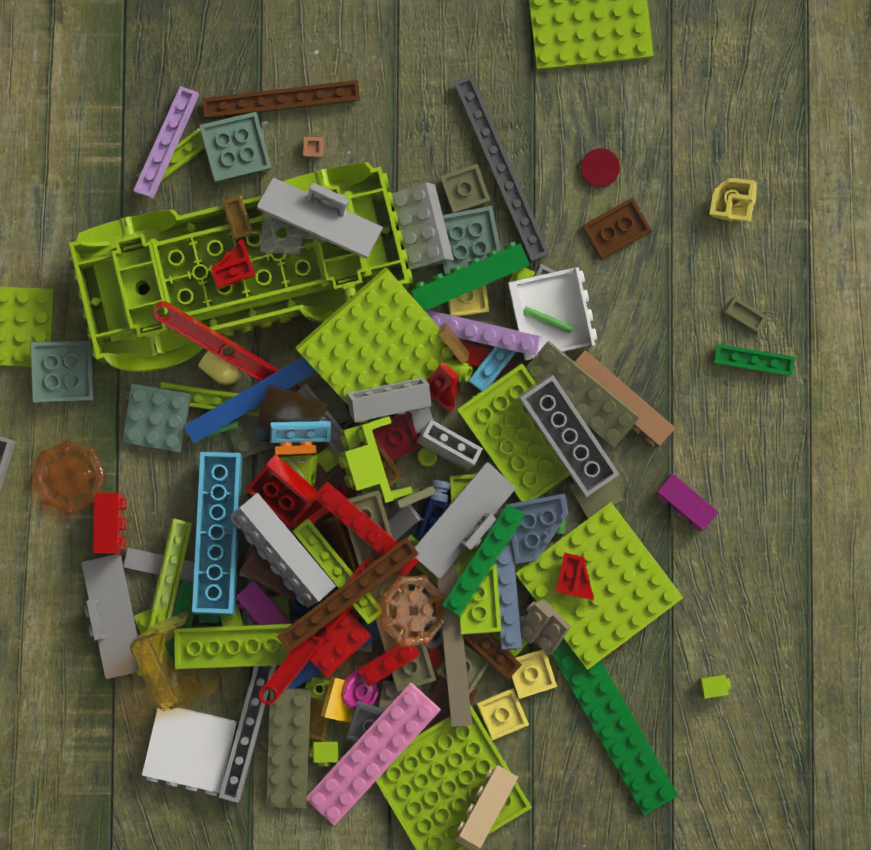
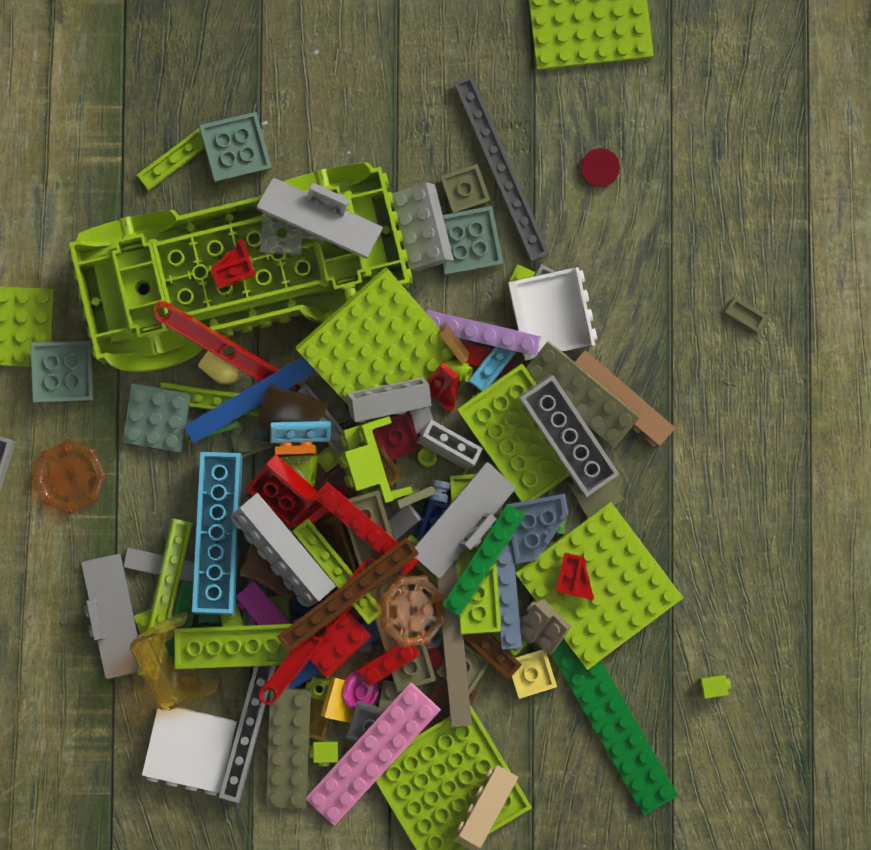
(109, 523): red brick -> none
(166, 142): lavender plate -> none
(237, 217): pearl gold tile -> none
(281, 99): reddish brown plate -> none
(313, 147): nougat plate -> none
(470, 277): green brick -> none
(470, 303): light yellow tile -> none
(502, 714): light yellow tile -> none
(547, 319): bright green piece -> none
(617, 228): reddish brown tile -> none
(686, 503): magenta brick -> none
(734, 200): light yellow brick -> none
(754, 360): green plate -> none

